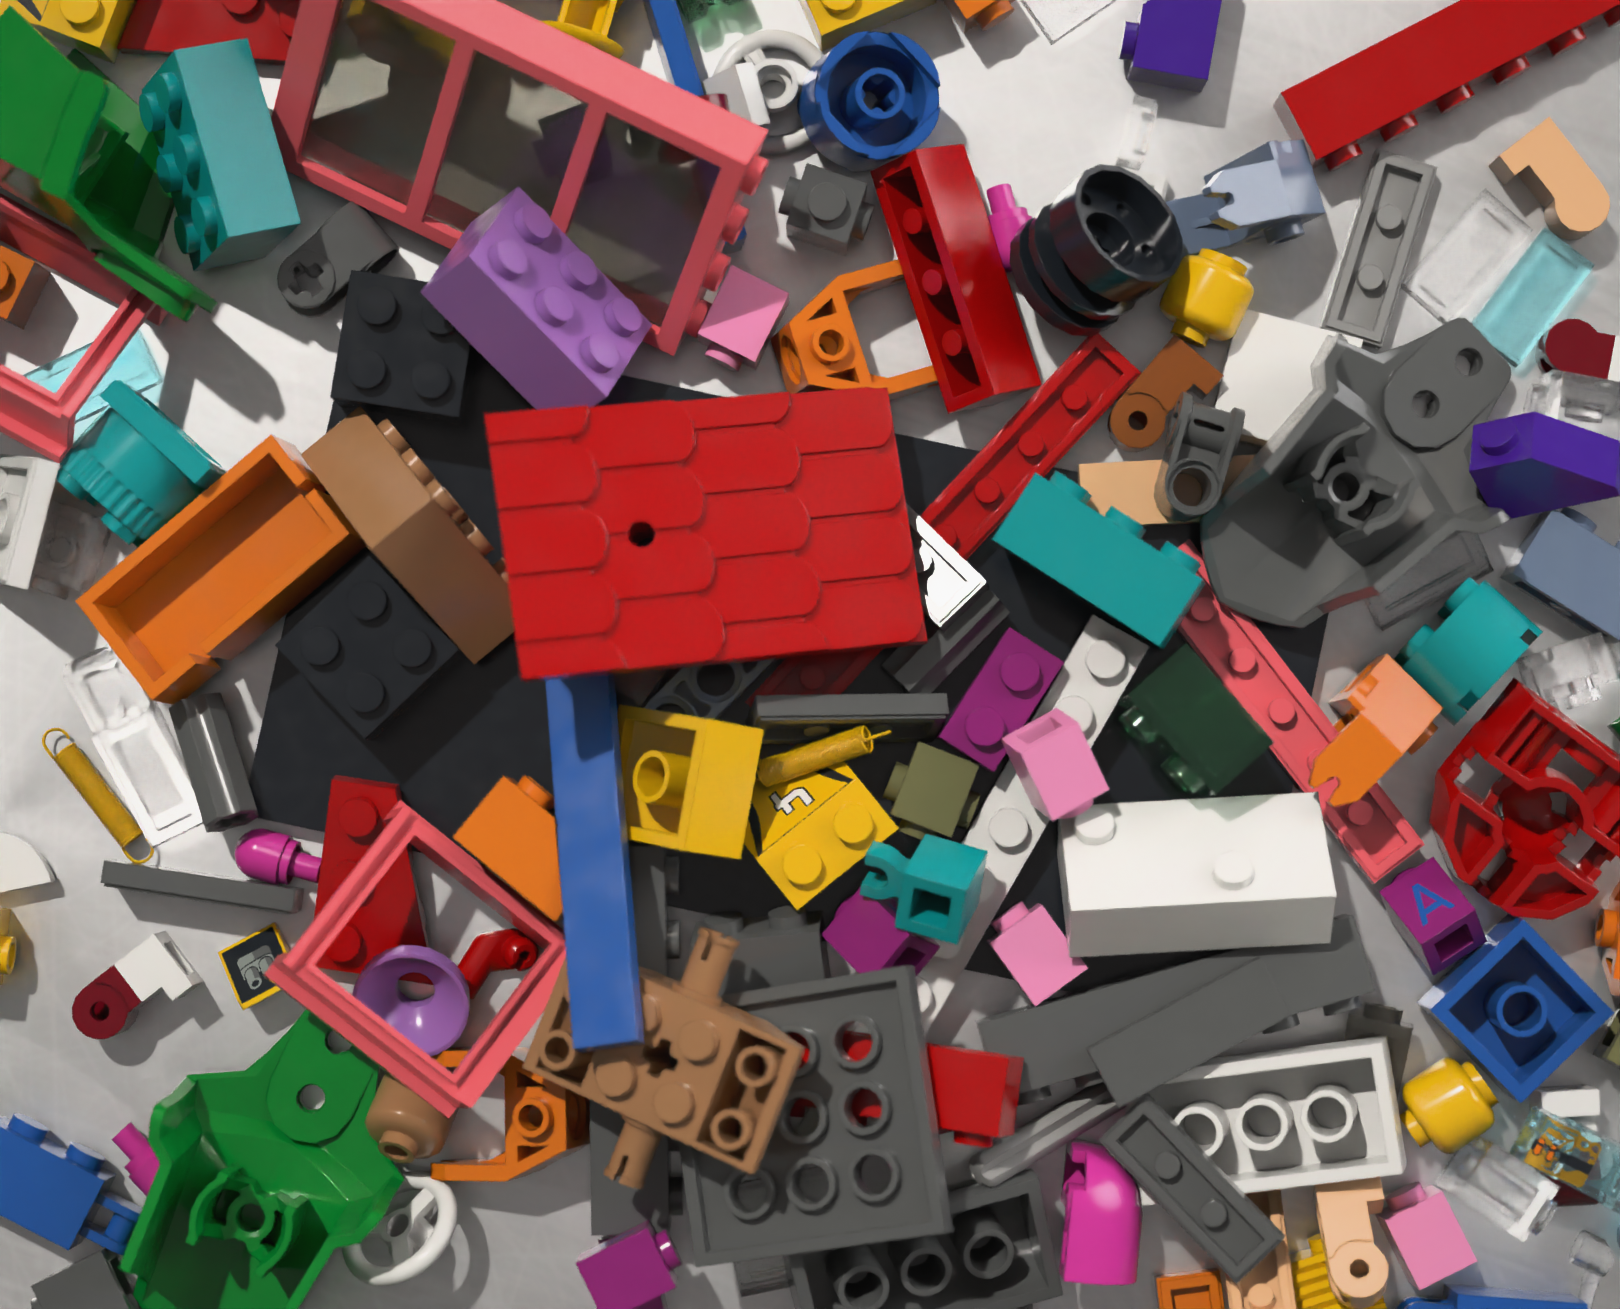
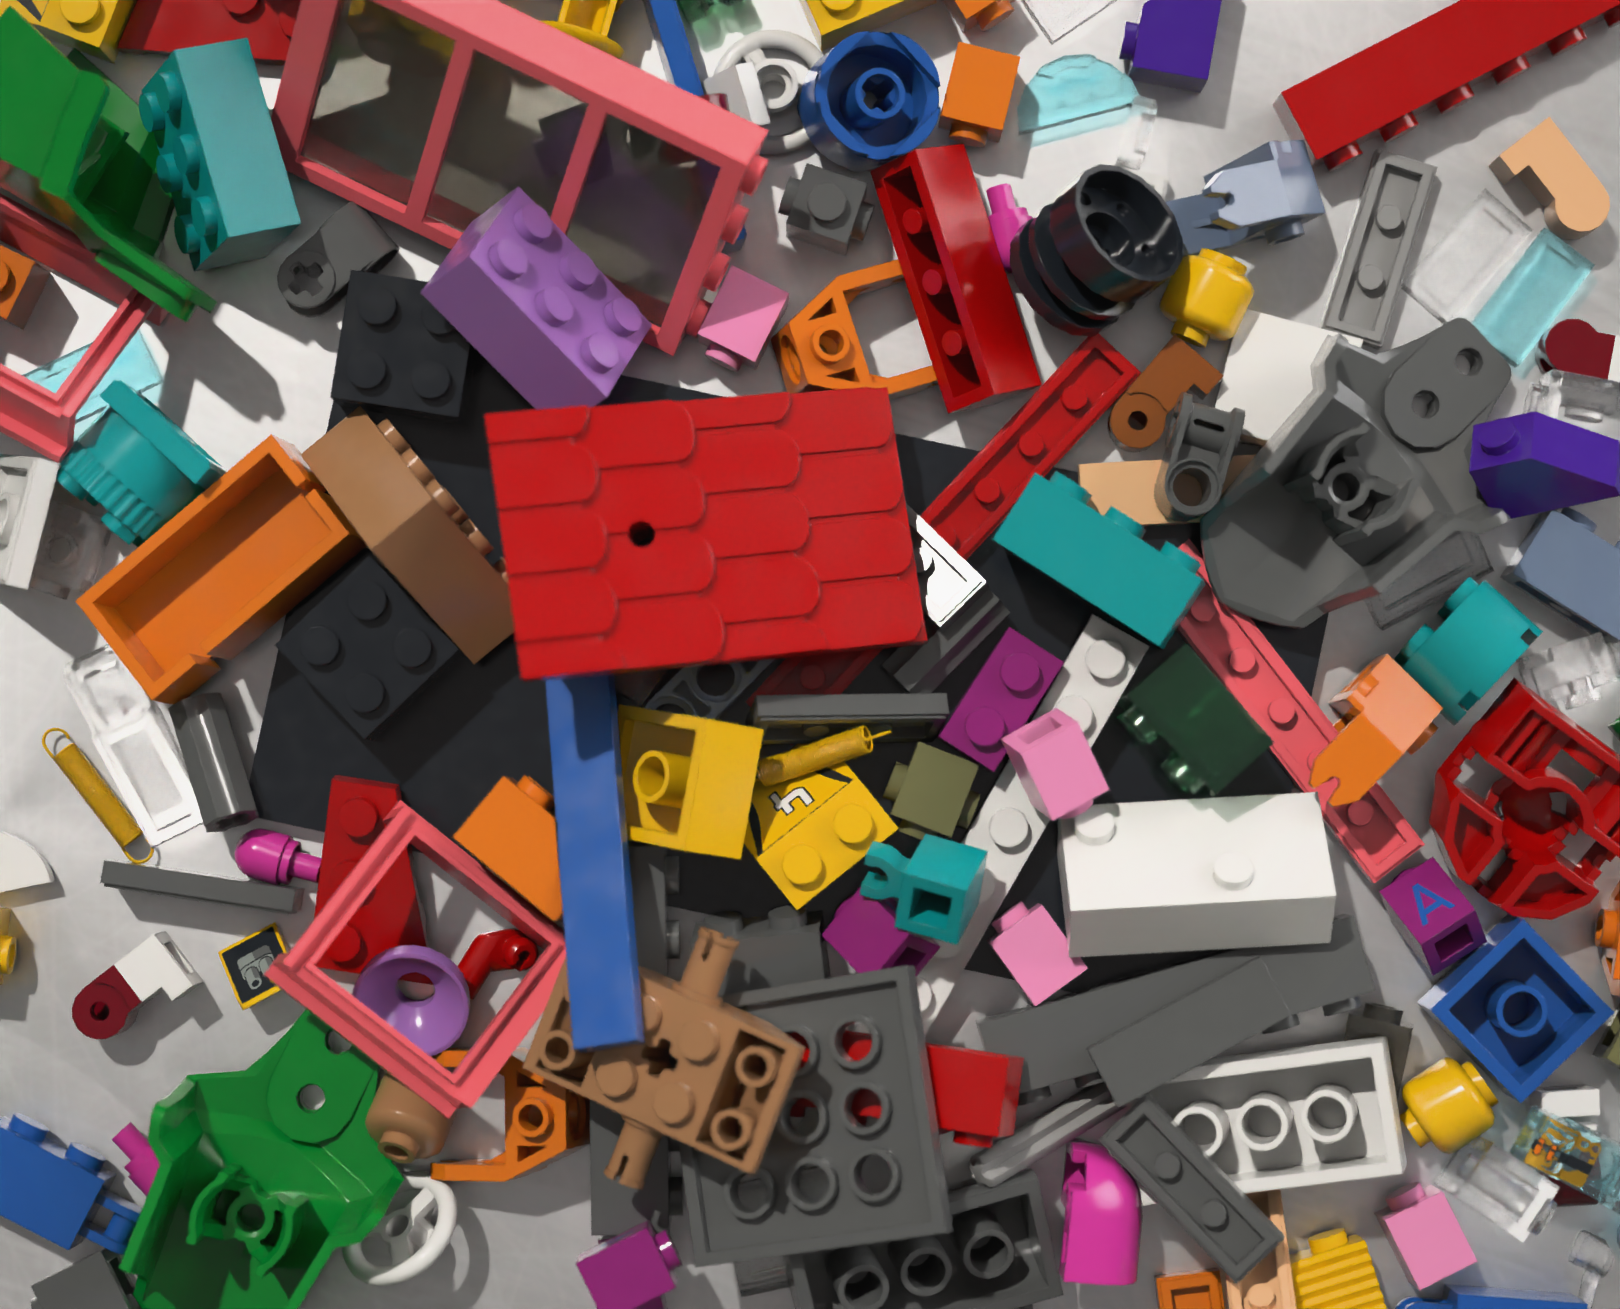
(978, 94): none -> orange brick
(1072, 91): none -> clear light blue tile
(1353, 1263): light nougat leg -> none

